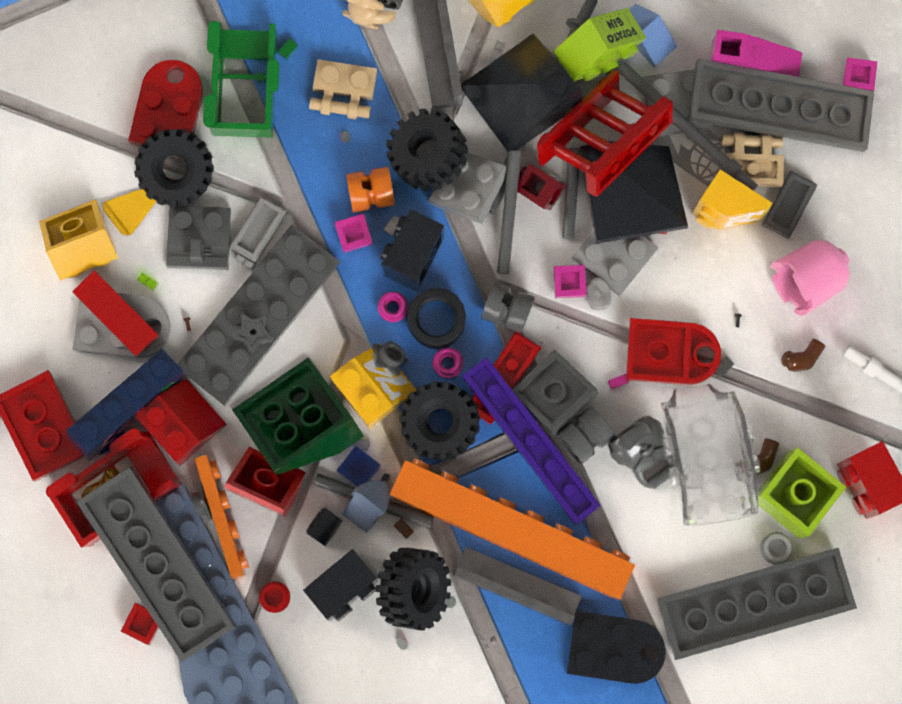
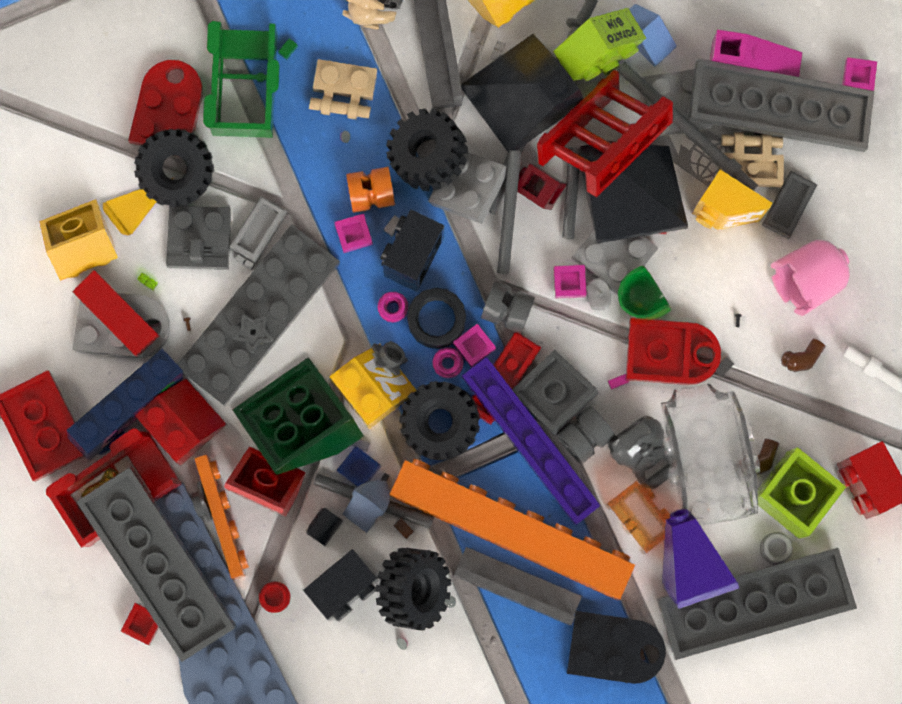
(474, 345): none -> dark pink plate
(640, 515): none -> clear orange window
(642, 296): none -> green helmet
(691, 562): none -> dark purple slope

